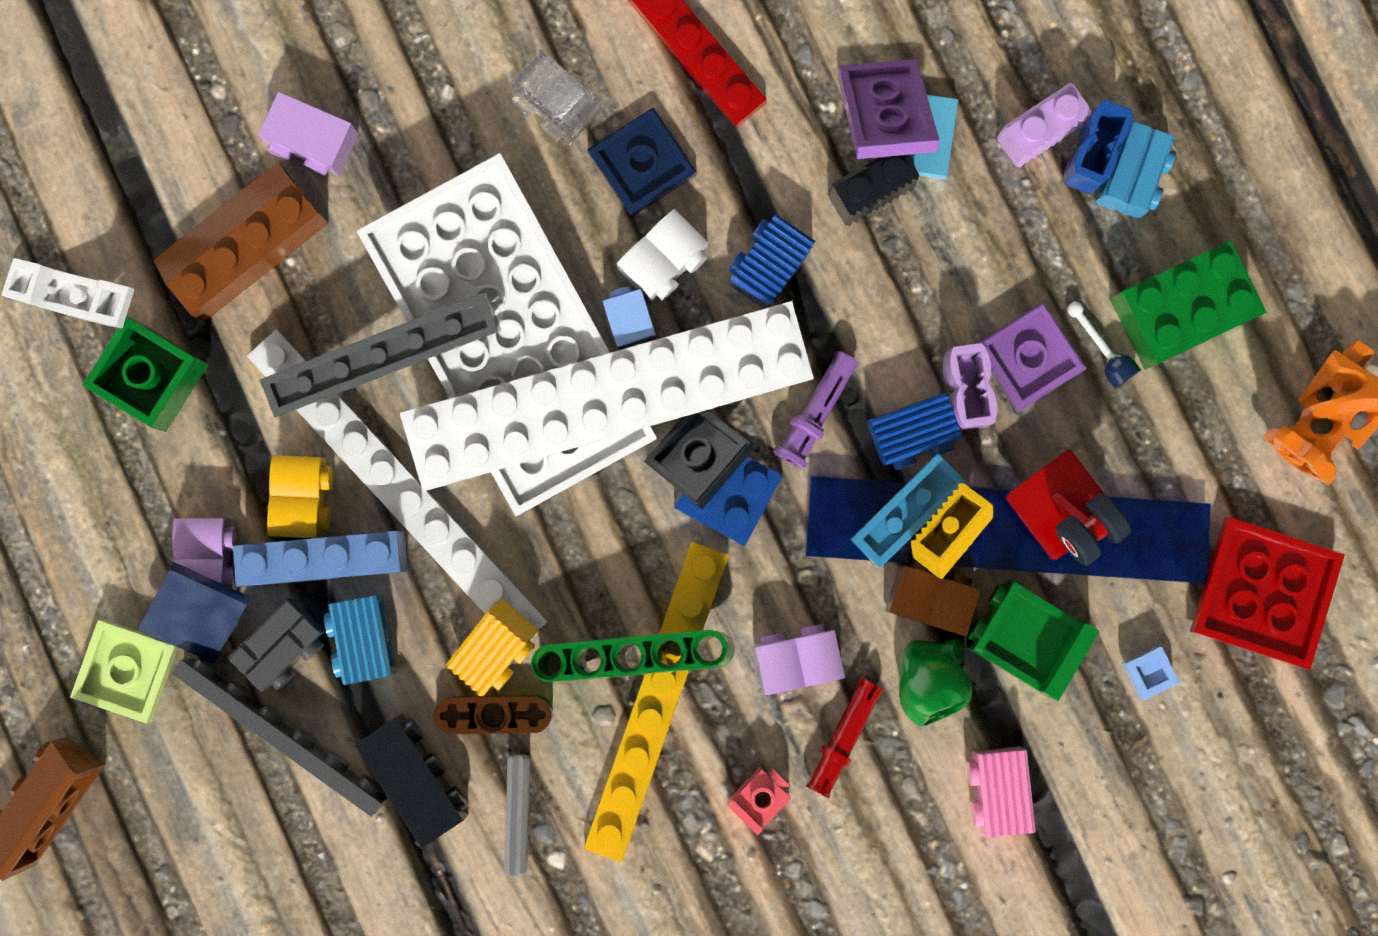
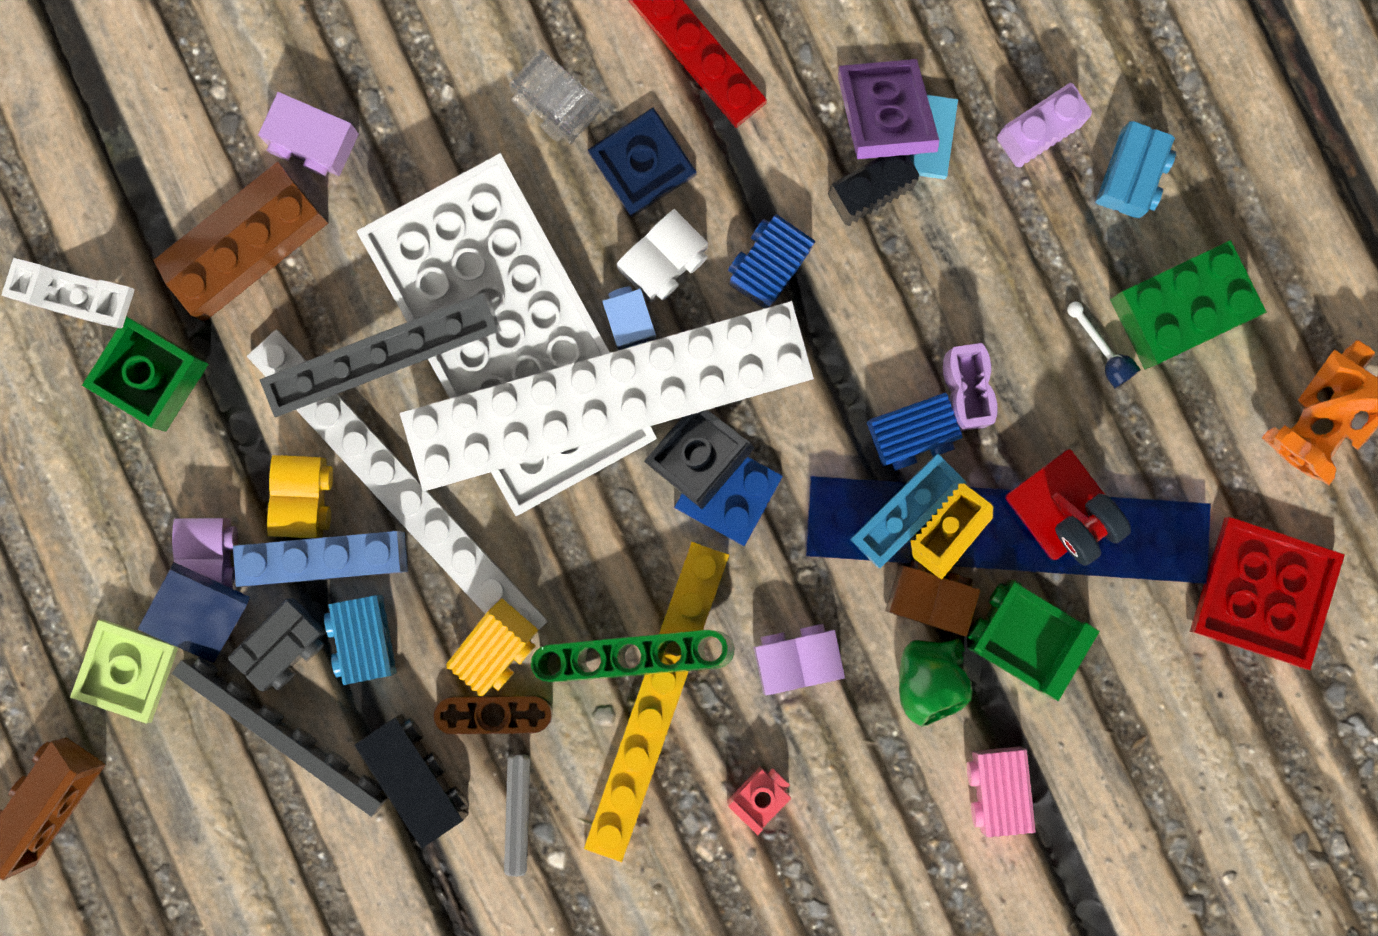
(808, 426): medium lavender pin -> none
(844, 738): red pin -> none
(1031, 357): medium lavender plate -> none
(1098, 146): blue brick -> none
(1150, 673): light blue plate -> none

